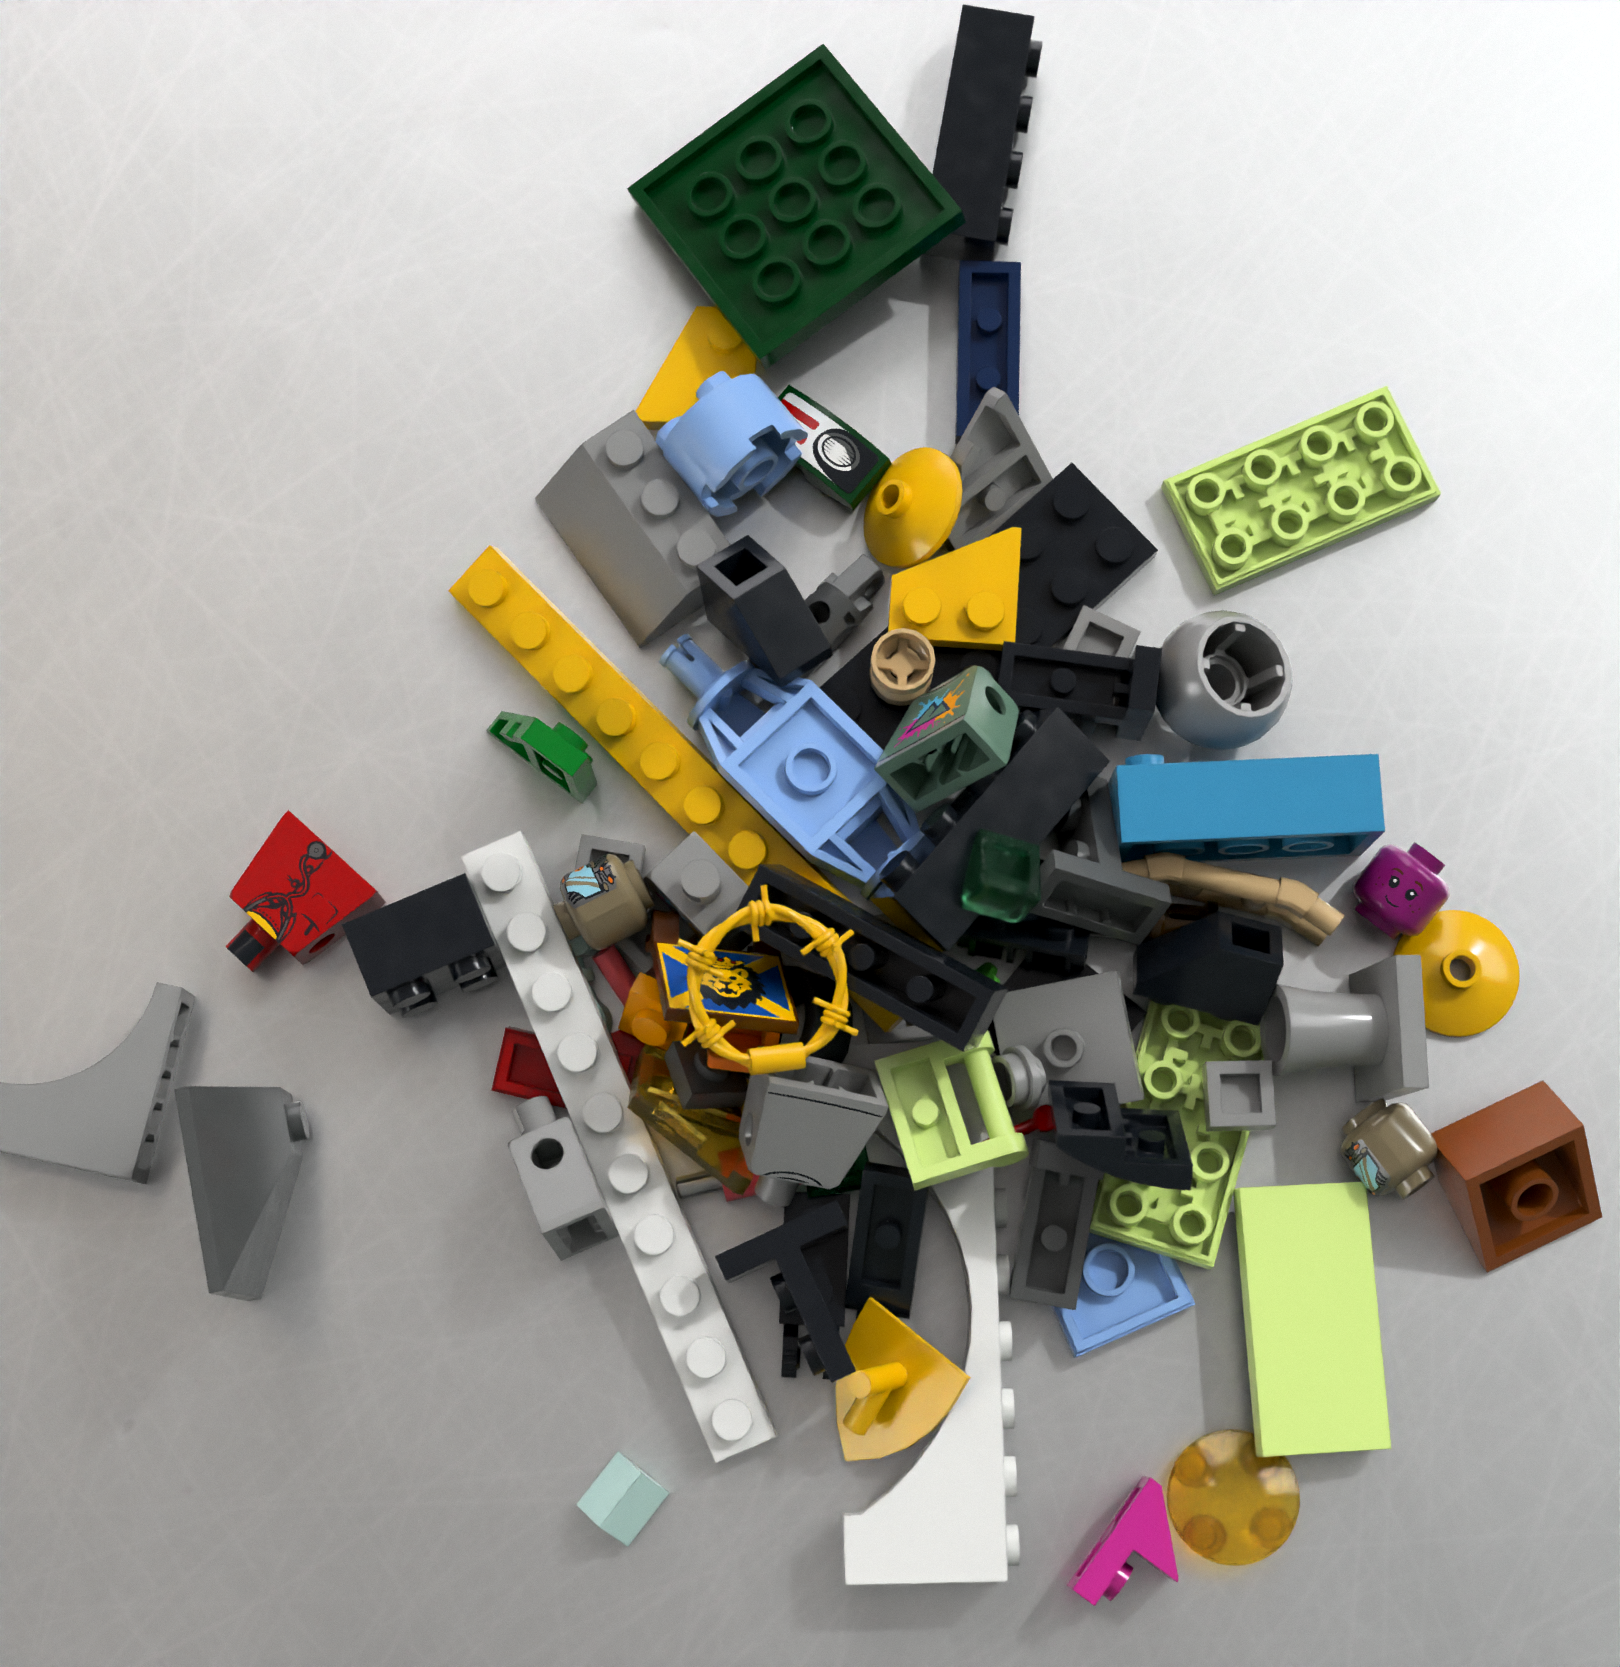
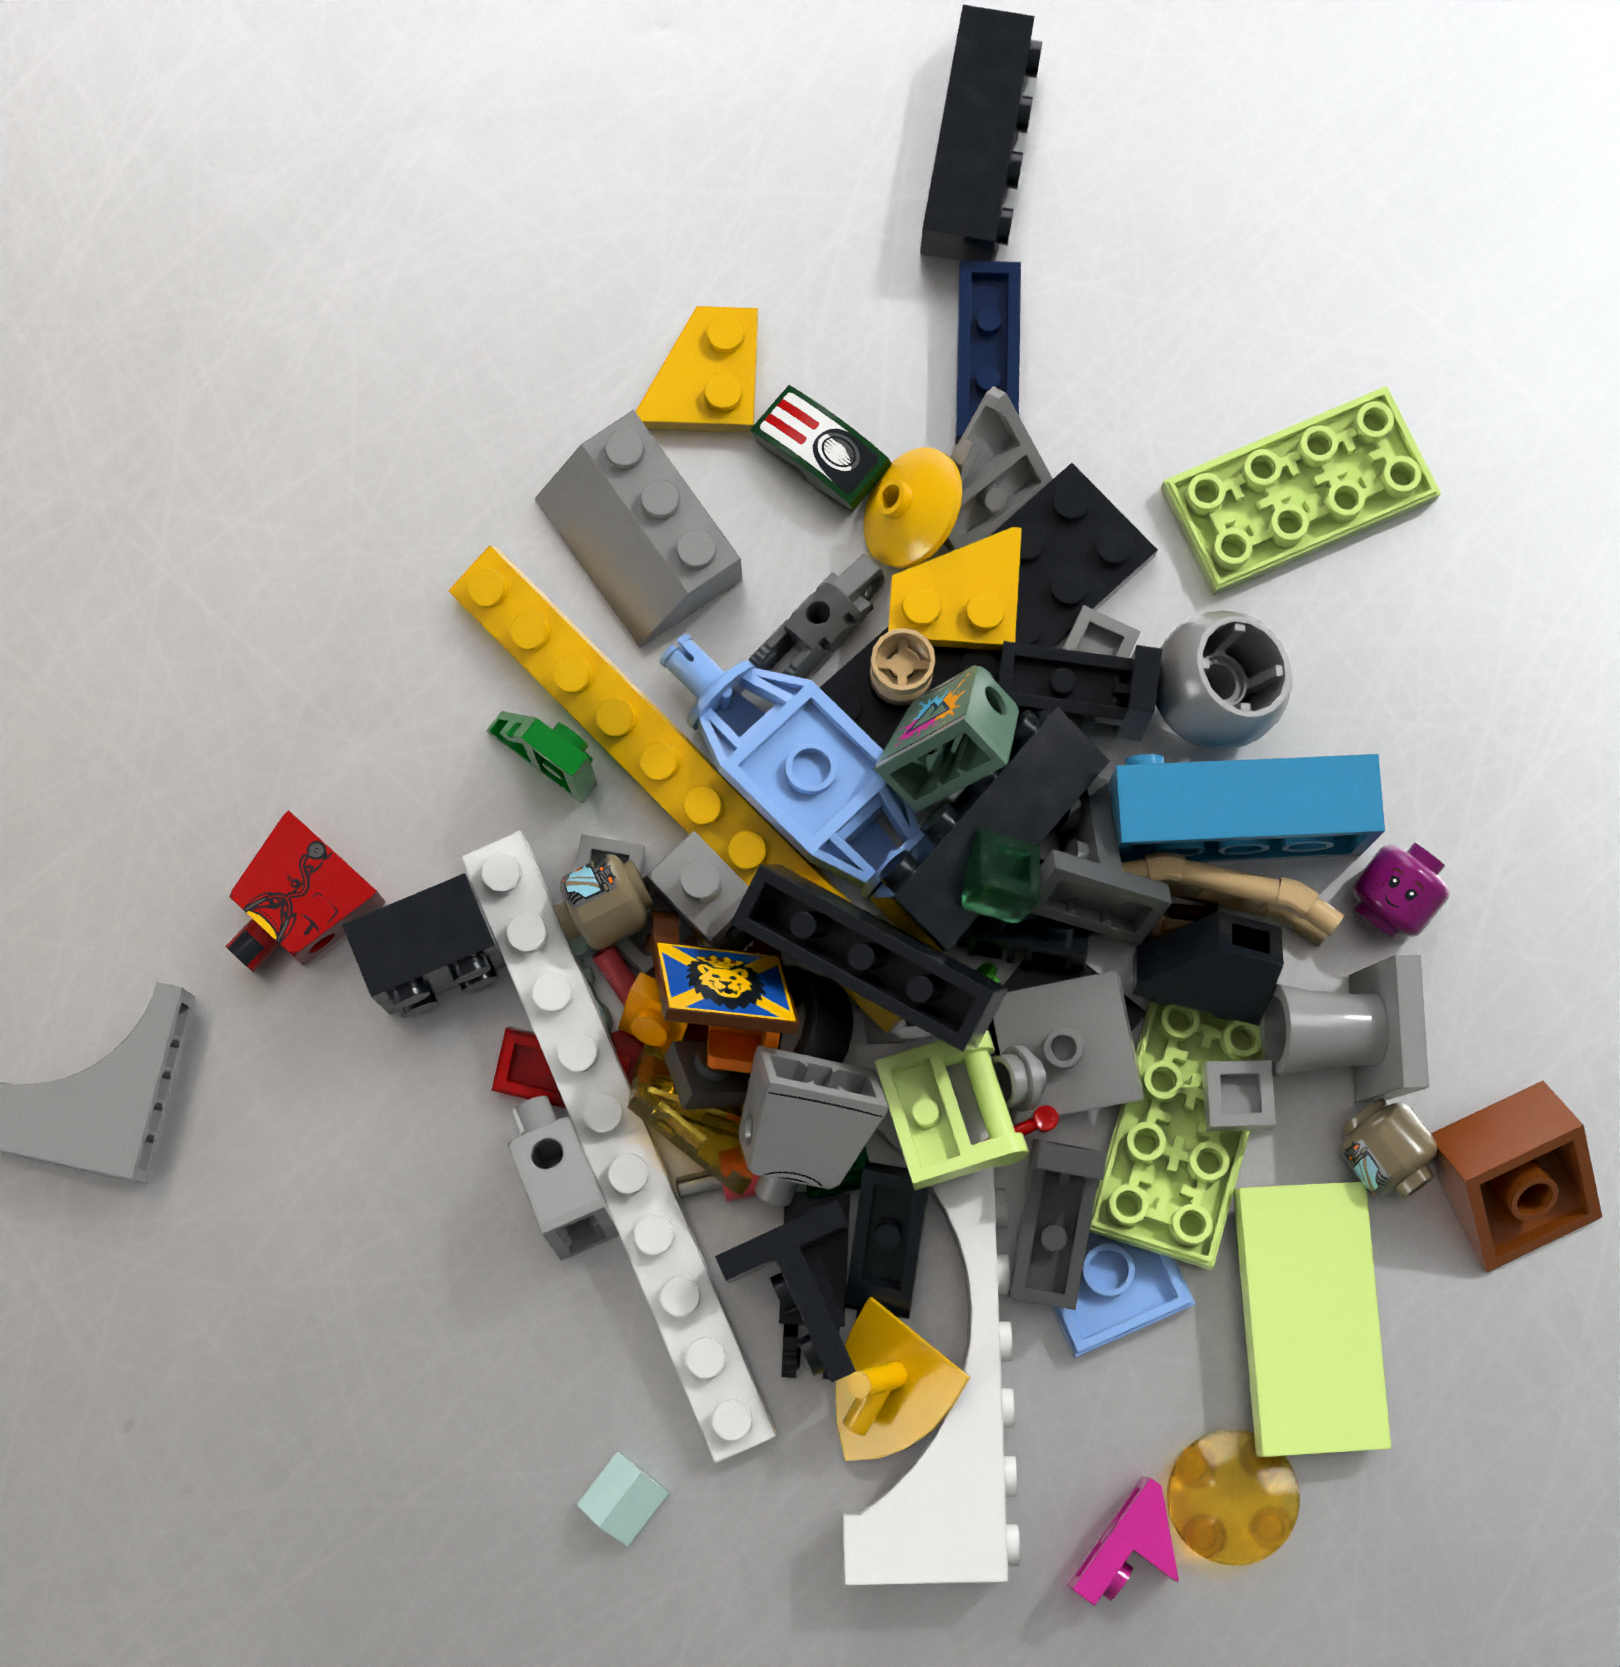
(242, 1175): dark grey slope -> none
(732, 441): light blue brick -> none
(761, 611): black slope -> none
(776, 1057): yellow piece -> none
(796, 206): dark green plate -> none
(1122, 1142): black slope -> none
(1472, 1005): yellow dish -> none

